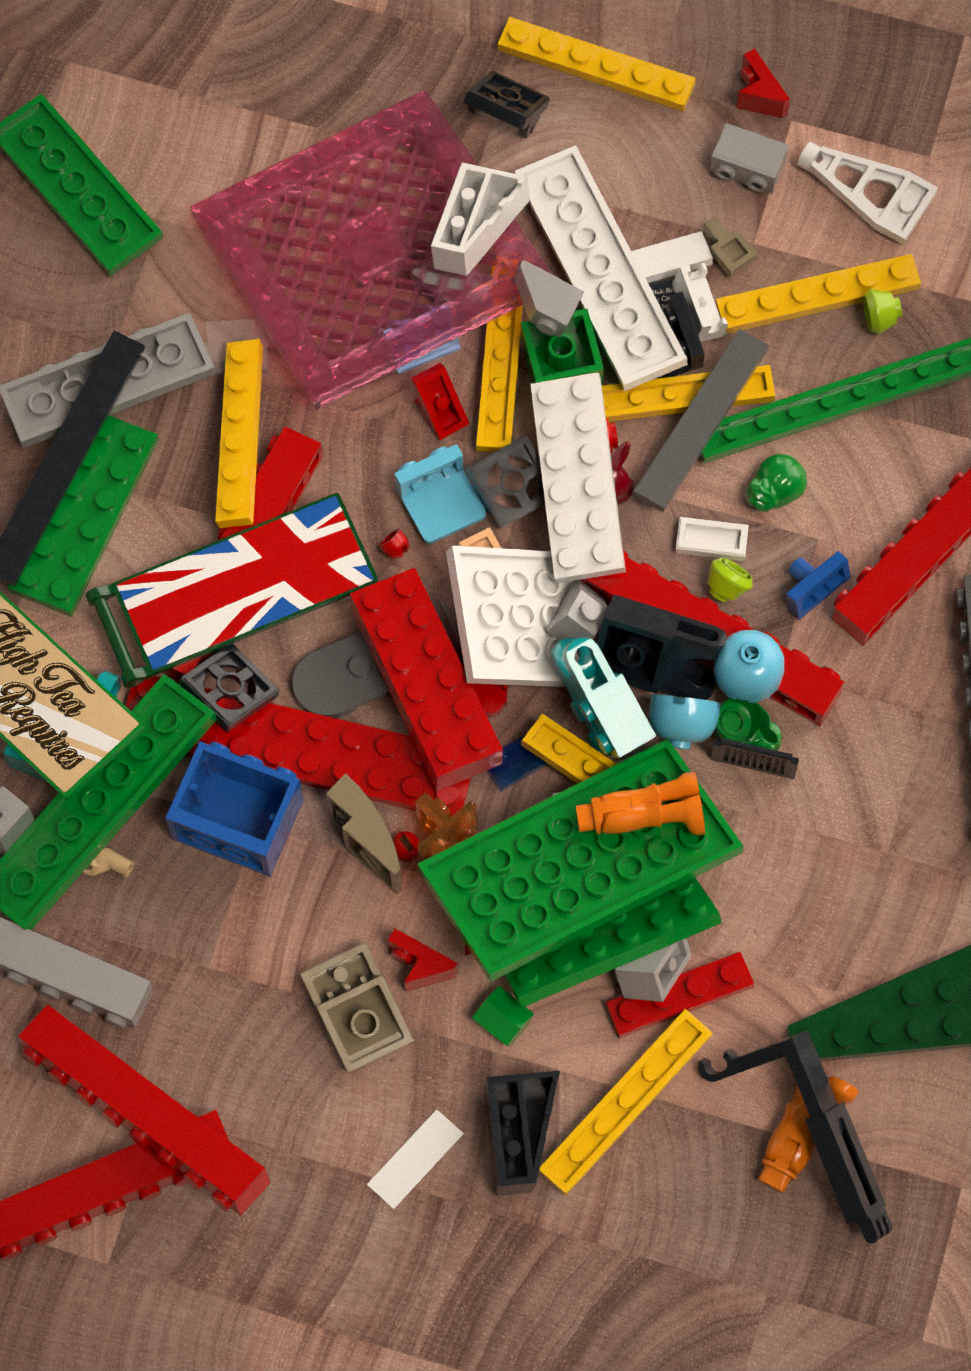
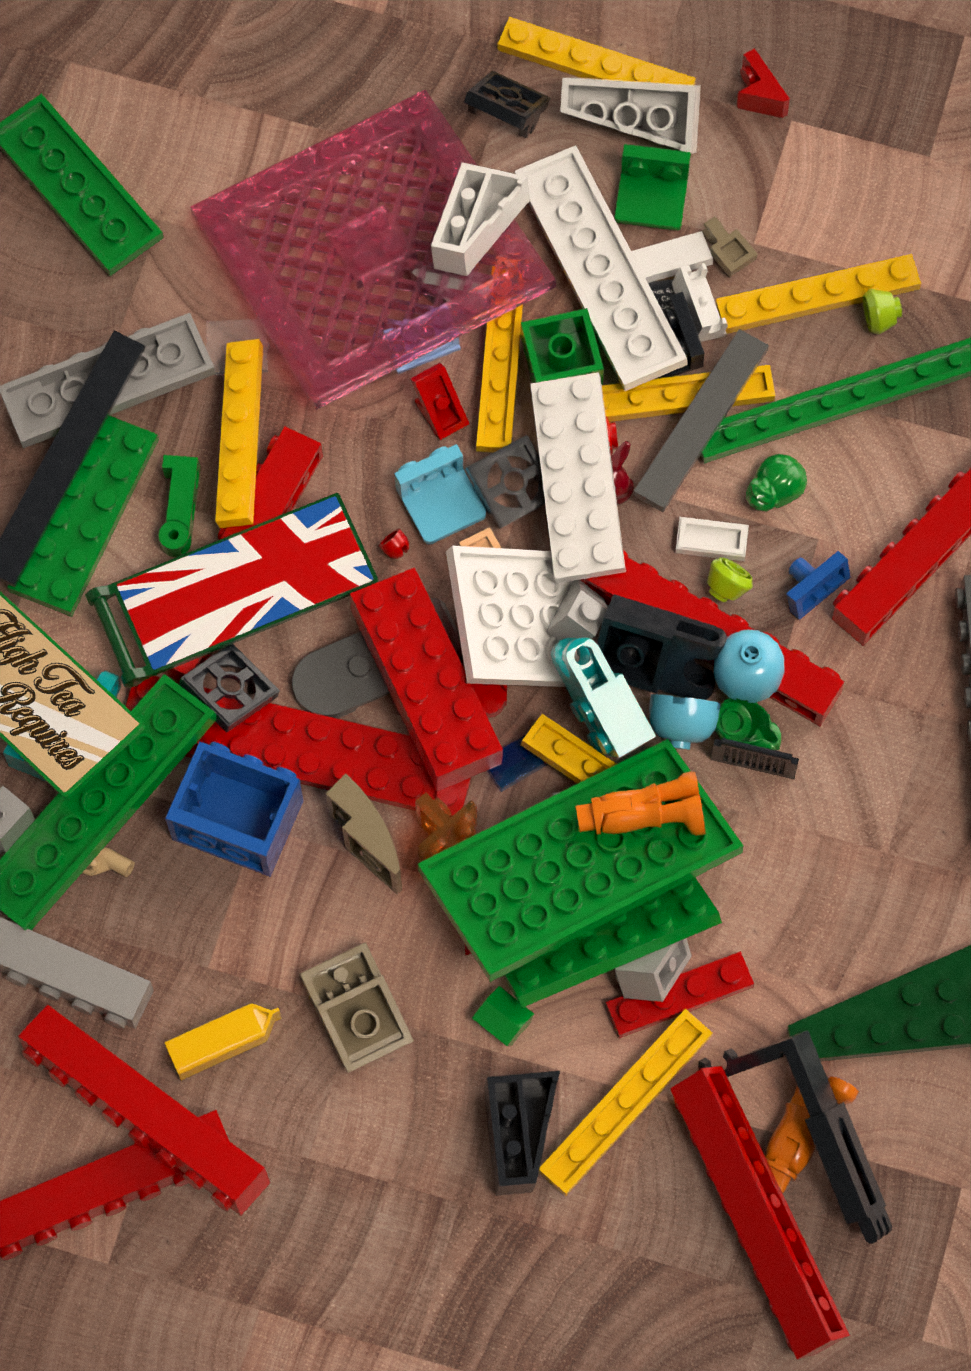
(177, 532): none -> green leg
(221, 1039): none -> yellow piece
(402, 853): red hinge -> none
(415, 1159): white sticker -> none
(429, 965): red slope -> none
(546, 298): light grey slope -> none
(645, 109): none -> white wedge
(652, 187): none -> green bracket
(748, 158): light grey hinge -> none
(759, 1212): none -> red brick
(904, 209): white plate -> none

